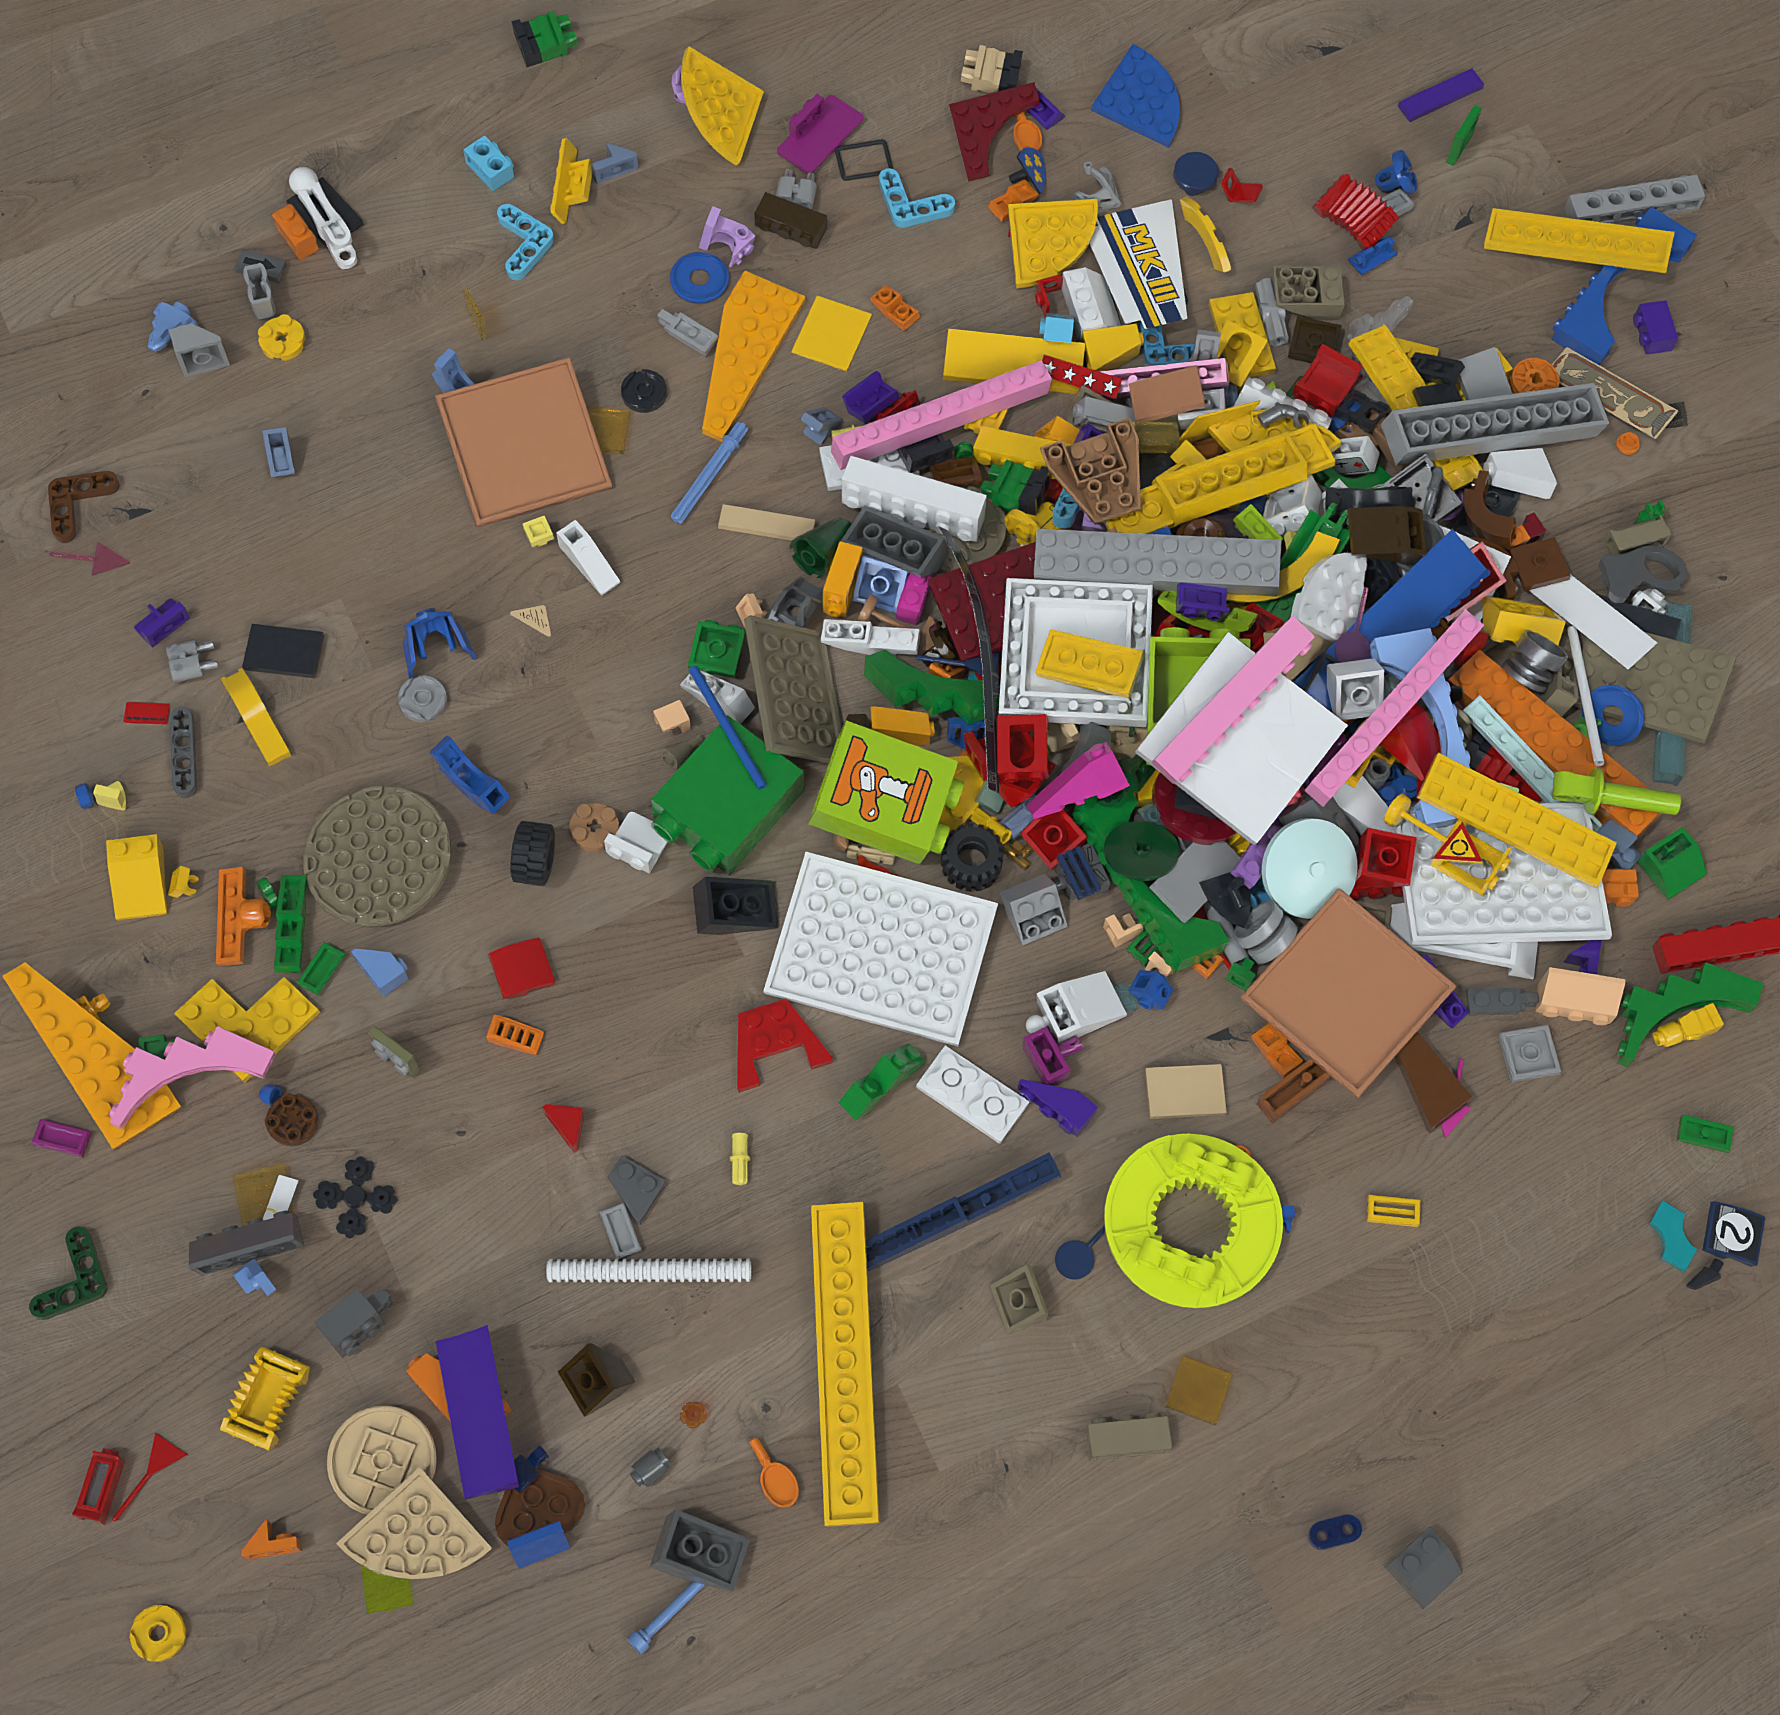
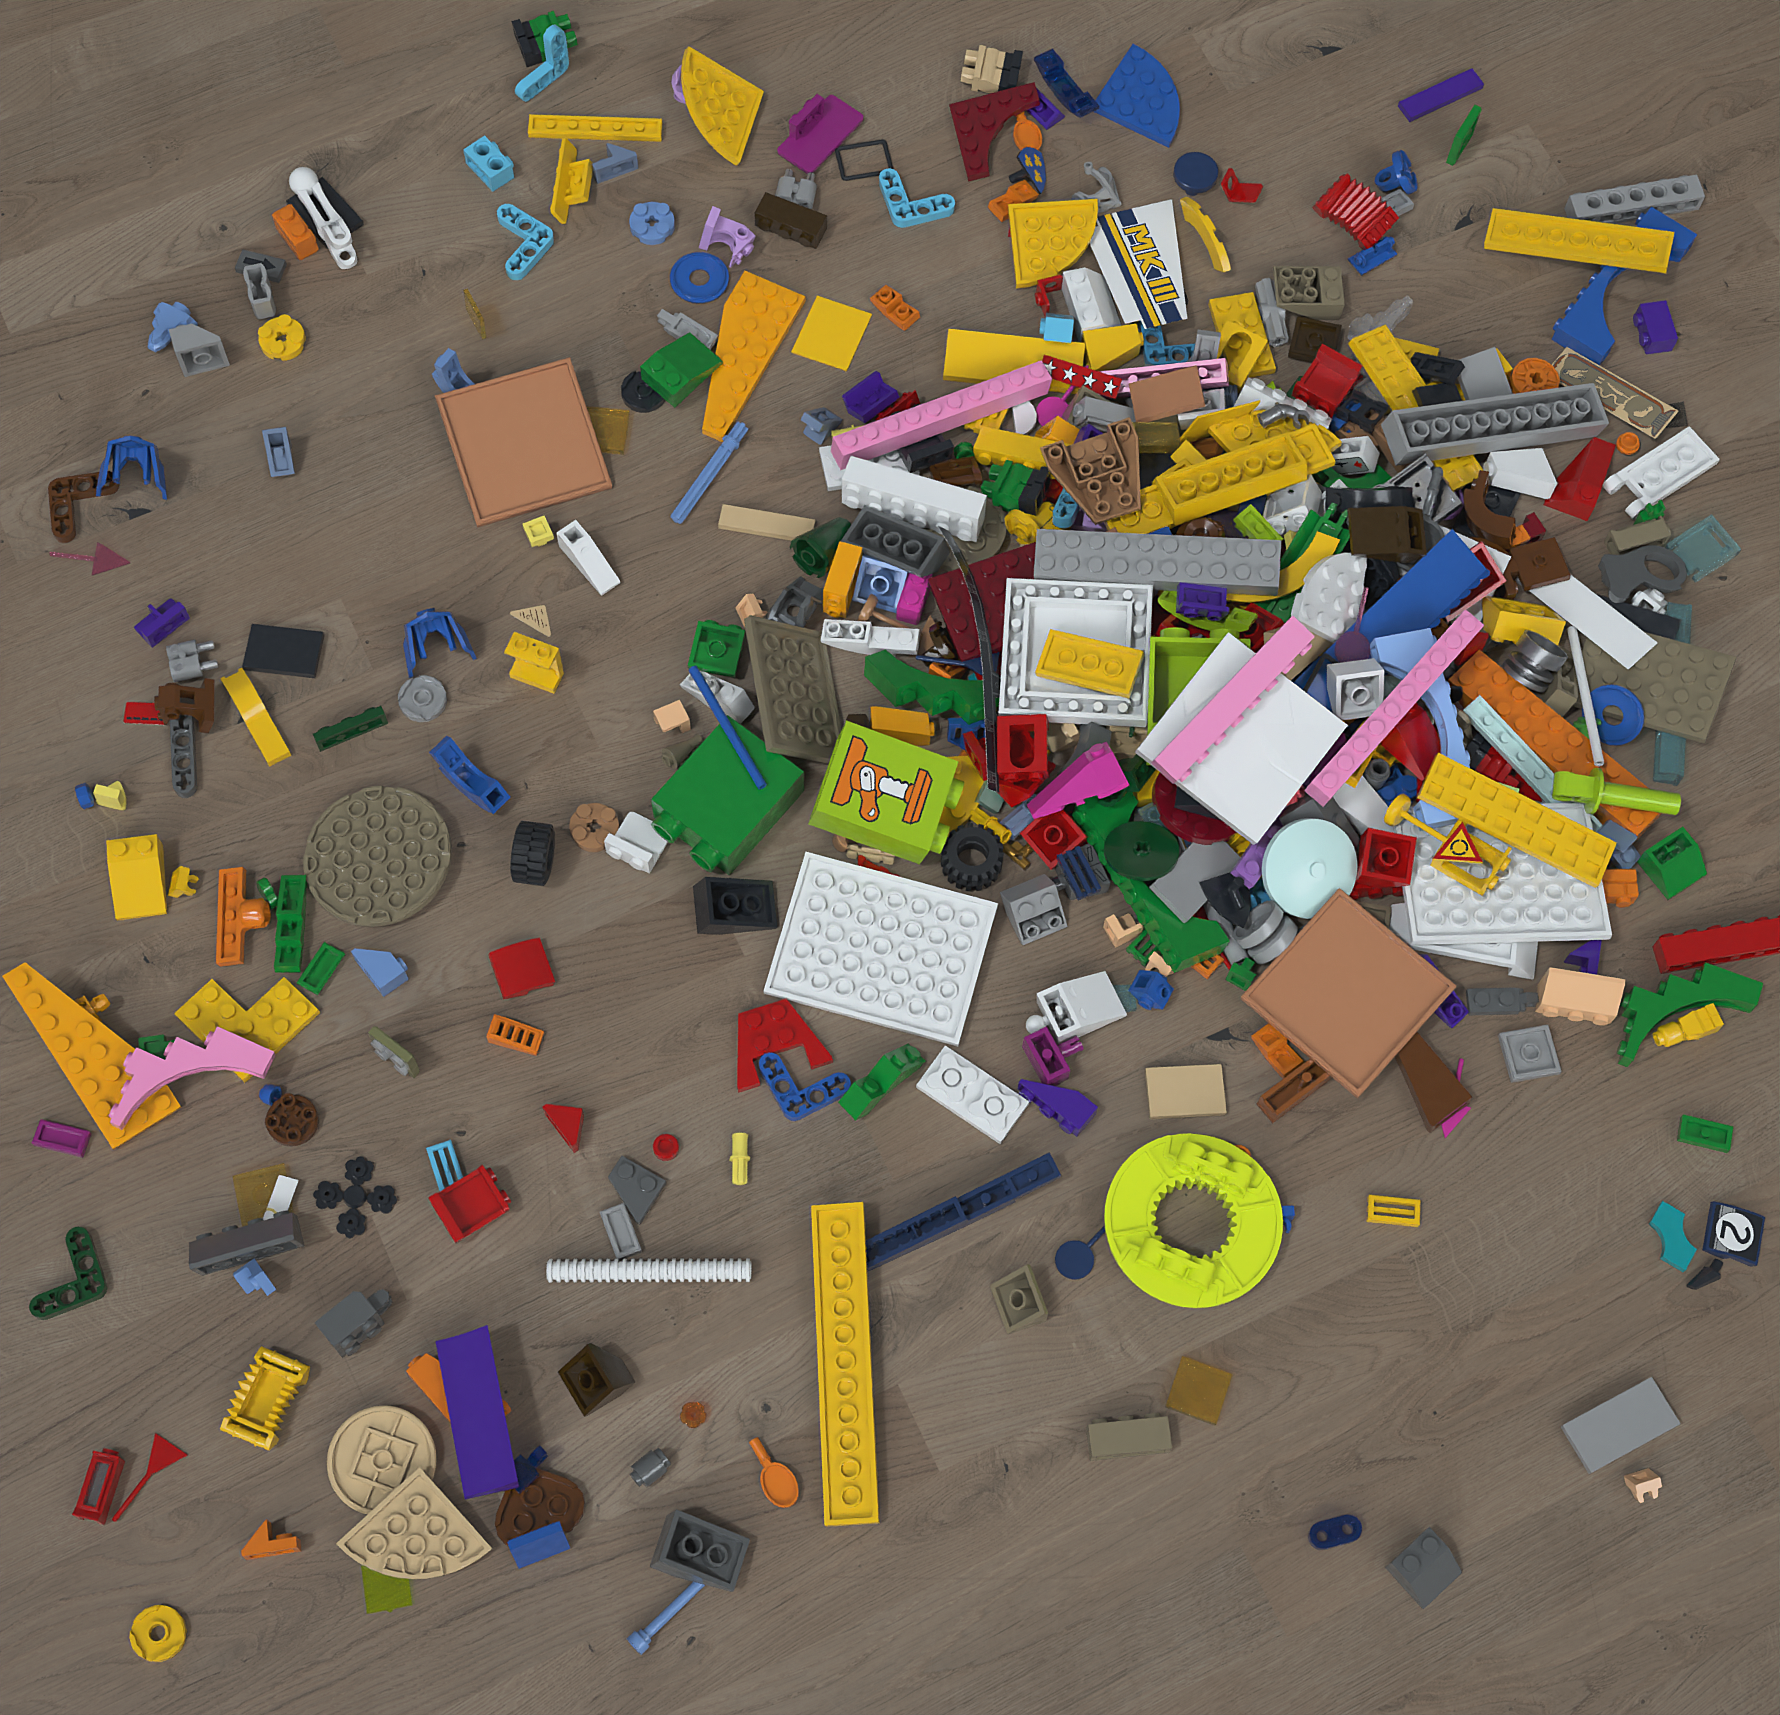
(132, 449): none -> blue piece
(203, 708): none -> reddish brown tile
(350, 728): none -> dark green plate
(439, 1147): none -> medium azure tile
(470, 1203): none -> red panel
(536, 664): none -> yellow panel
(554, 66): none -> medium azure beam
(595, 128): none -> yellow tile
(652, 211): none -> medium blue plate
(665, 1147): none -> red tile
(679, 368): none -> green slope
(795, 1096): none -> blue beam
(1024, 418): none -> white tile
(1052, 407): none -> dark pink piece
(1063, 86): none -> clear blue slope
(1582, 480): none -> red wedge
(1620, 1425): none -> light grey tile
(1642, 1482): none -> light nougat tile
(1663, 470): none -> white hinge
(1701, 550): none -> clear light blue container

